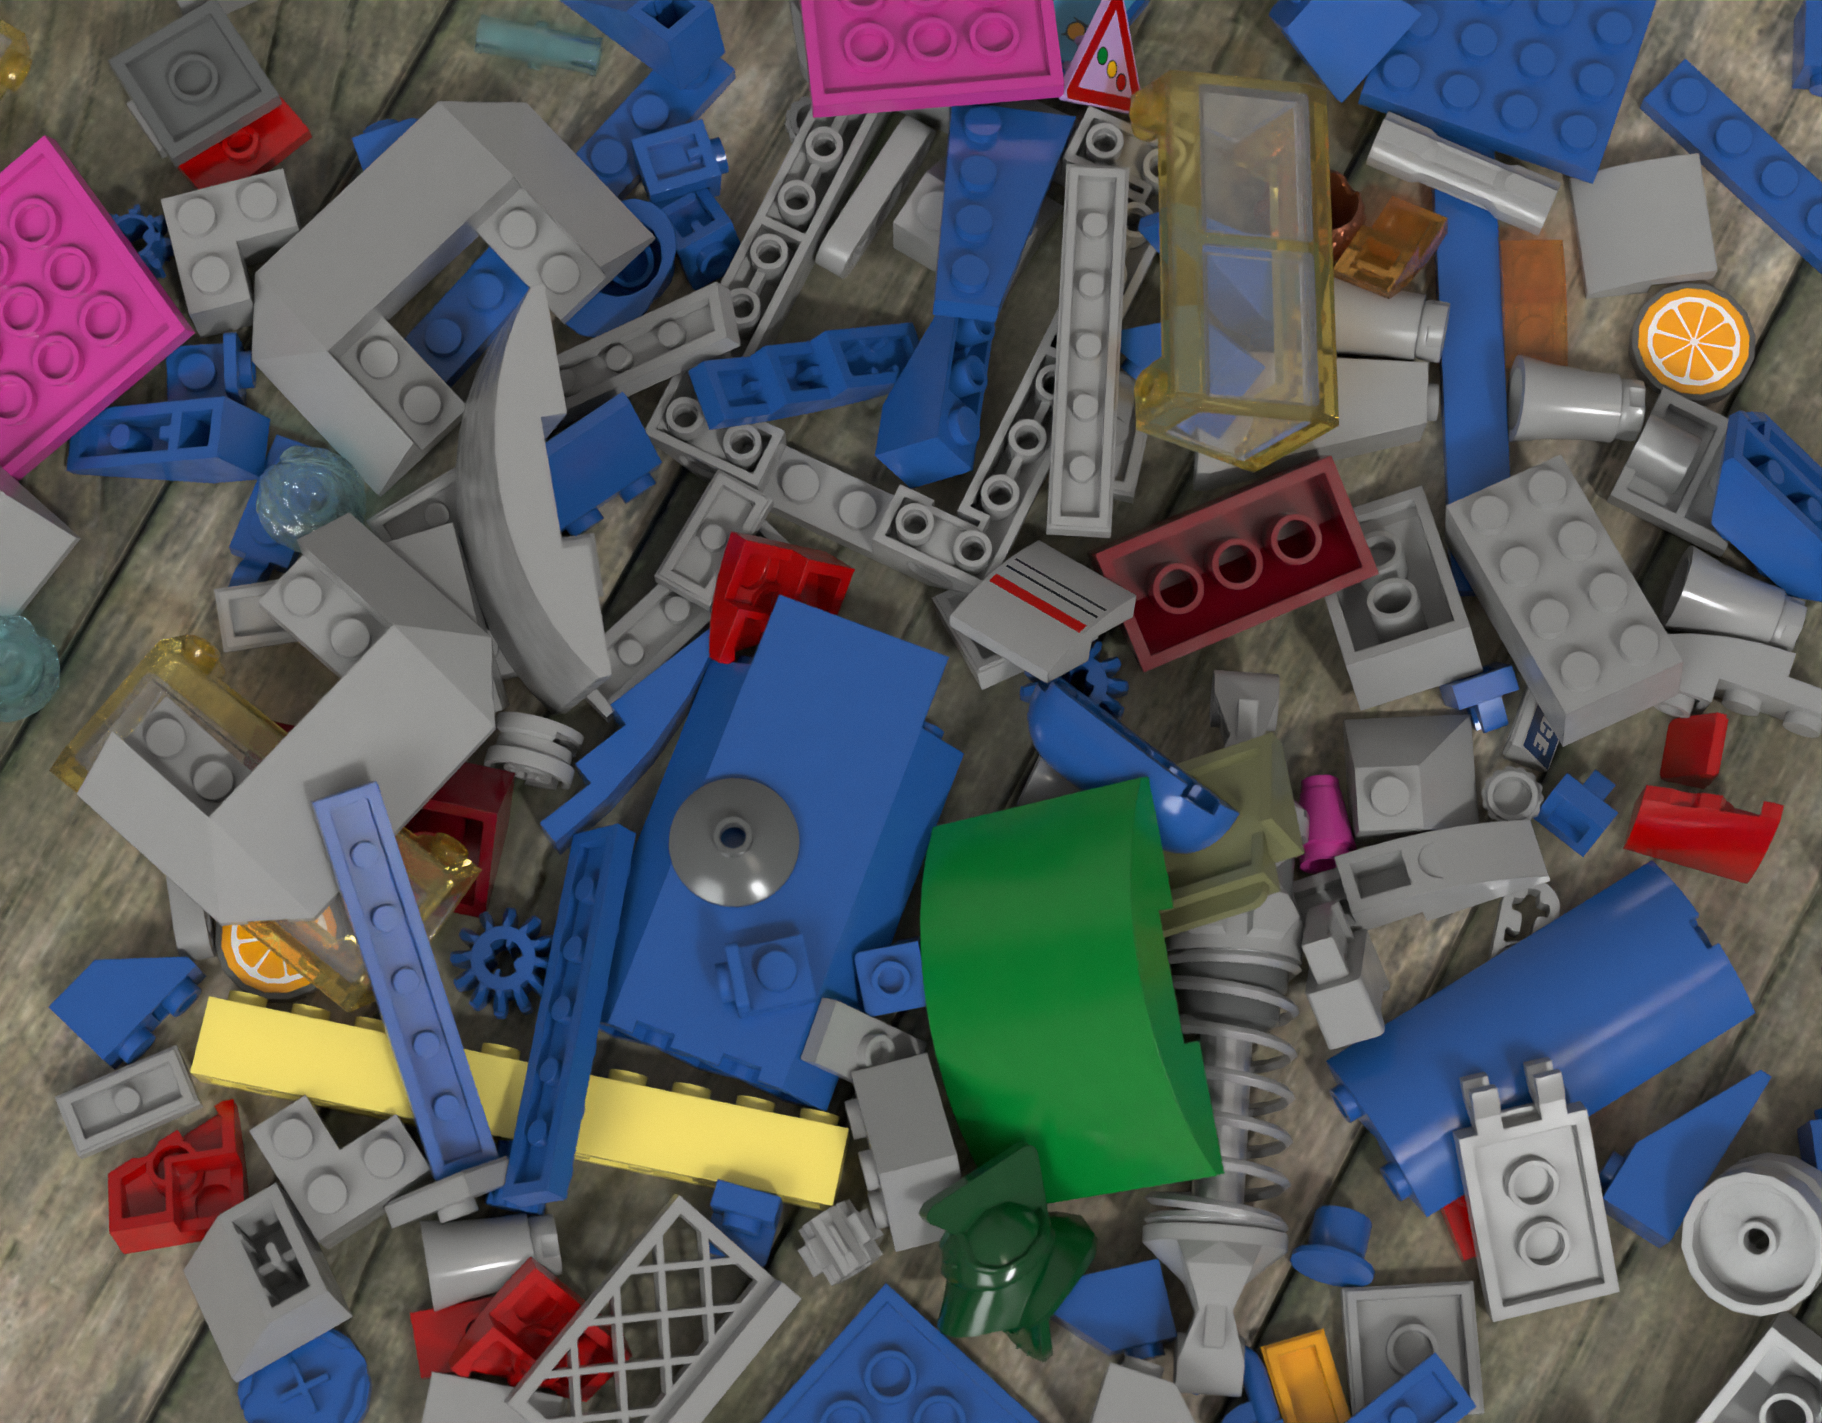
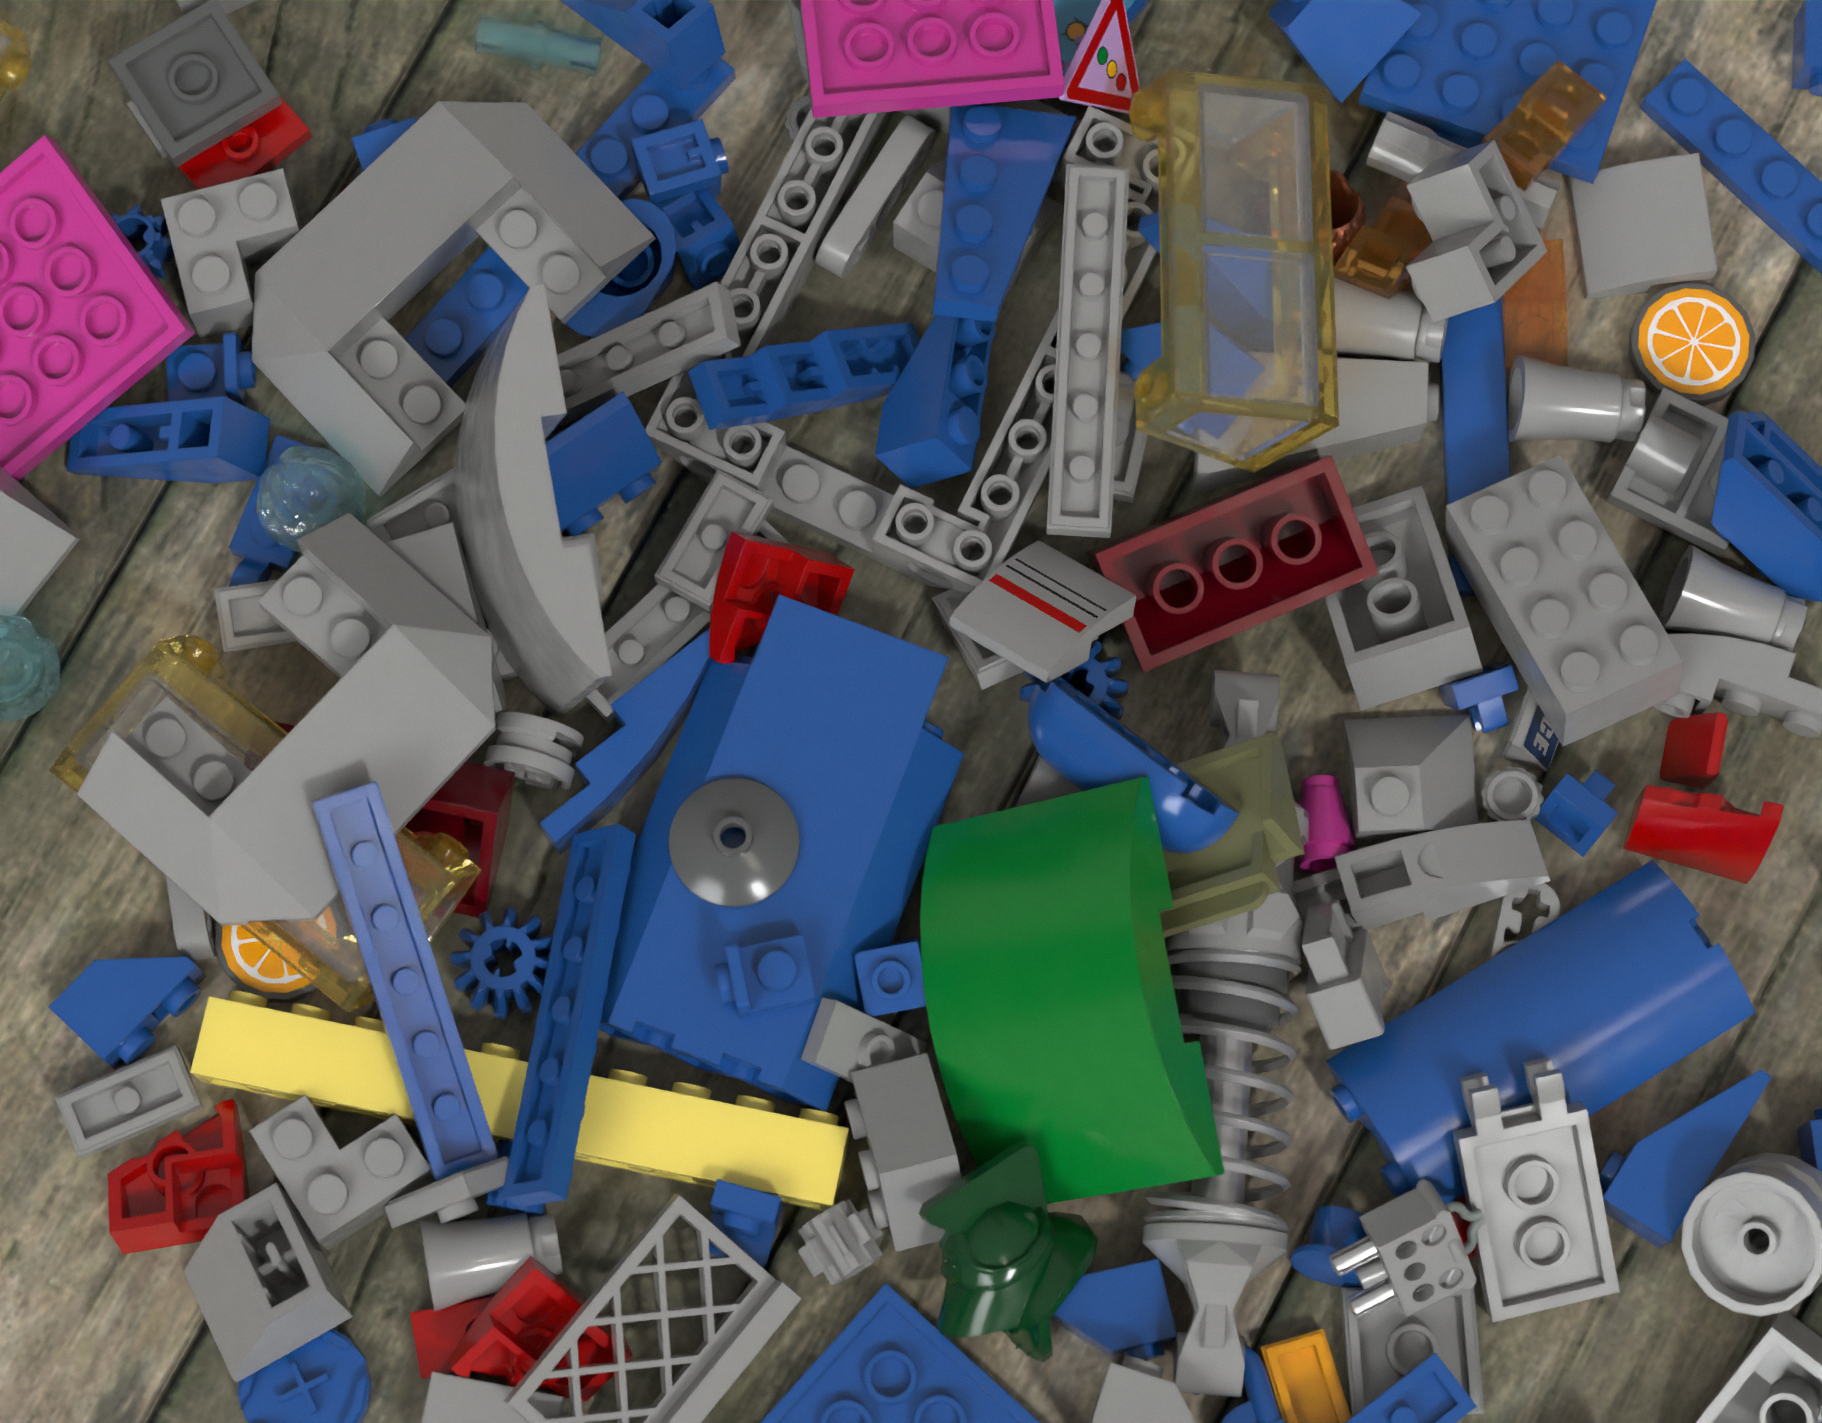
(1410, 1252): none -> light grey piece
(1477, 232): none -> light grey brick
(1545, 122): none -> clear orange slope

